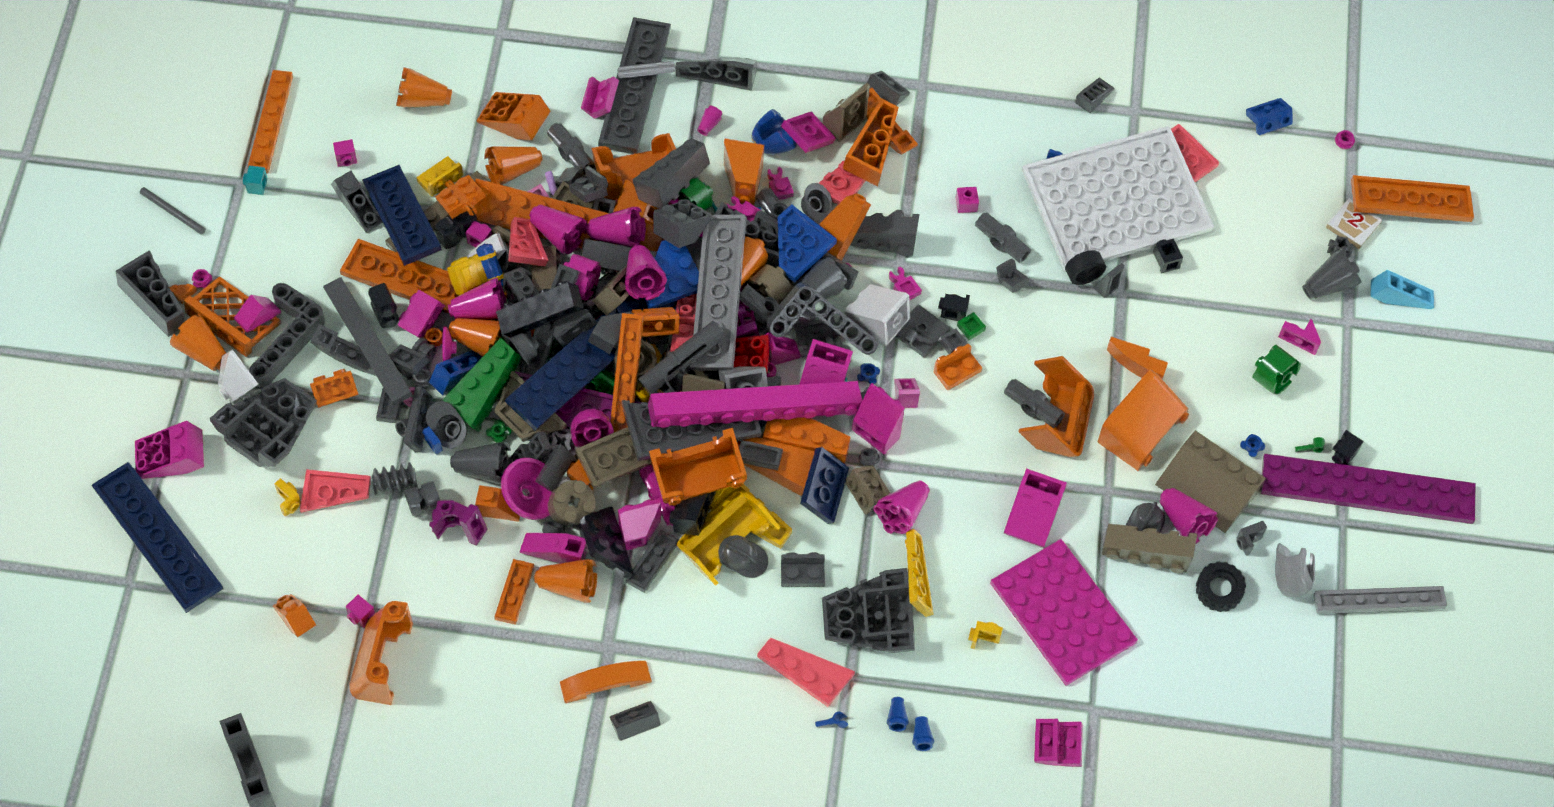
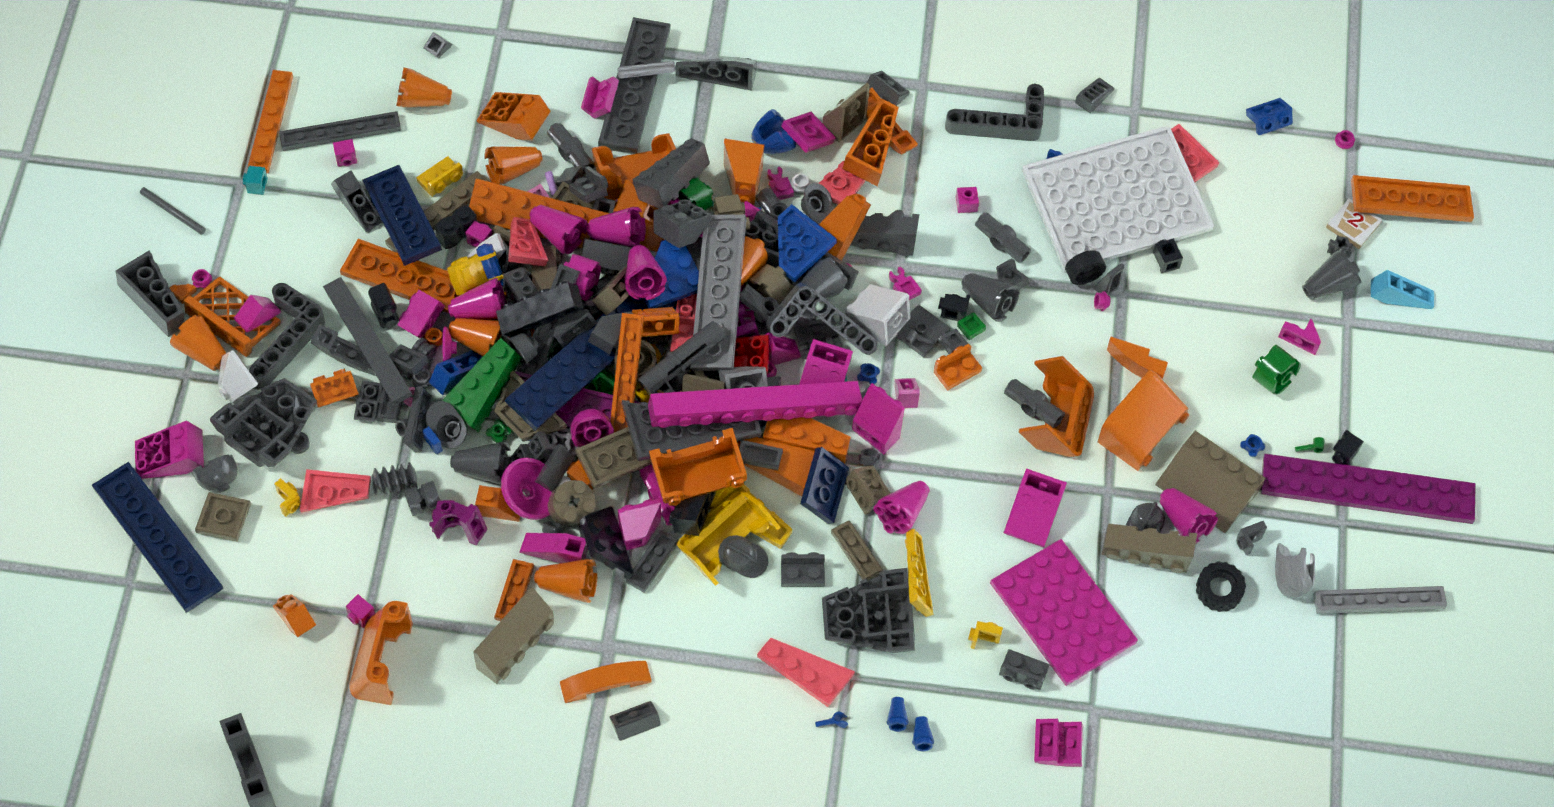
(217, 473): none -> dark grey cylinder
(223, 516): none -> dark tan plate
(301, 444): none -> dark grey tile
(339, 131): none -> dark grey tile
(368, 401): none -> dark grey slope
(437, 45): none -> dark grey slope
(460, 196): orange plate -> none
(513, 636): none -> dark tan slope
(709, 120): dark pink cone -> none
(730, 206): none -> dark tan brick
(800, 182): none -> white plate
(856, 551): none -> dark tan tile
(991, 294): none -> dark grey cone
(1000, 124): none -> dark grey beam
(1024, 670): none -> dark grey bracket
(1102, 301): none -> dark pink plate

